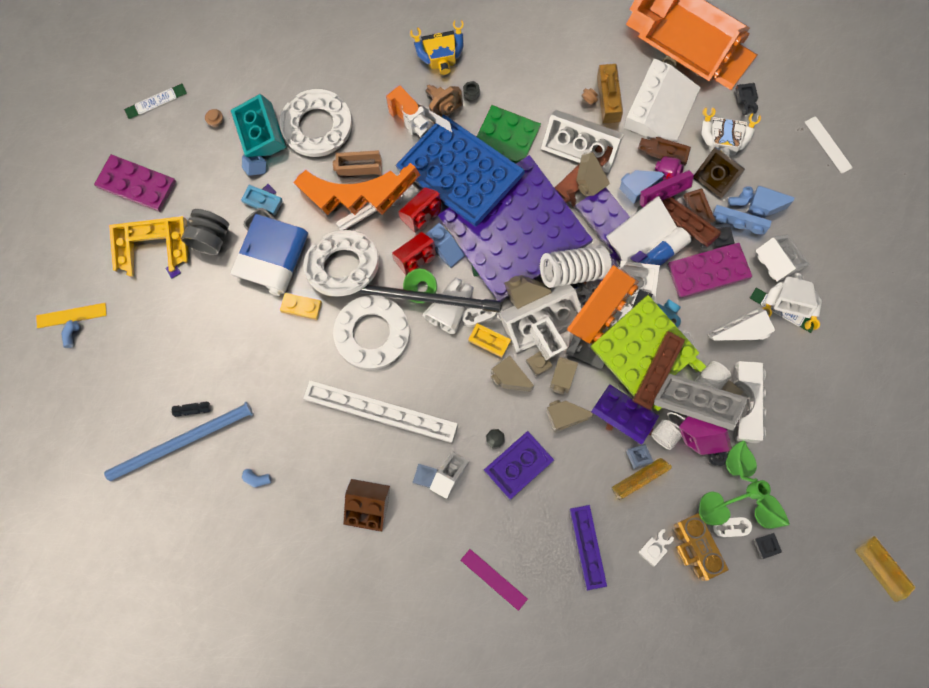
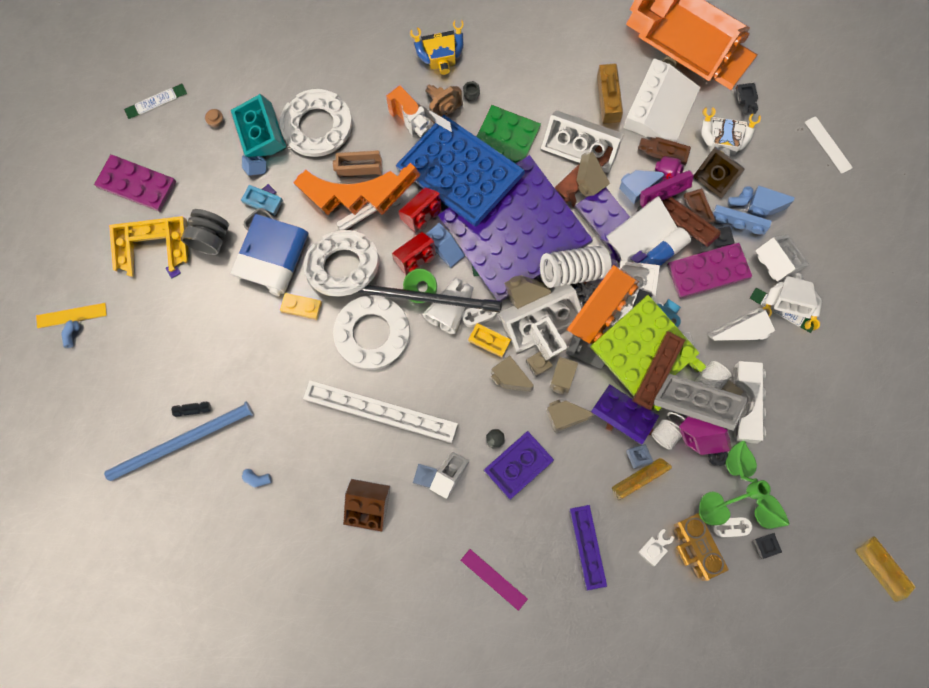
(590, 96): medium nougat plate -> none

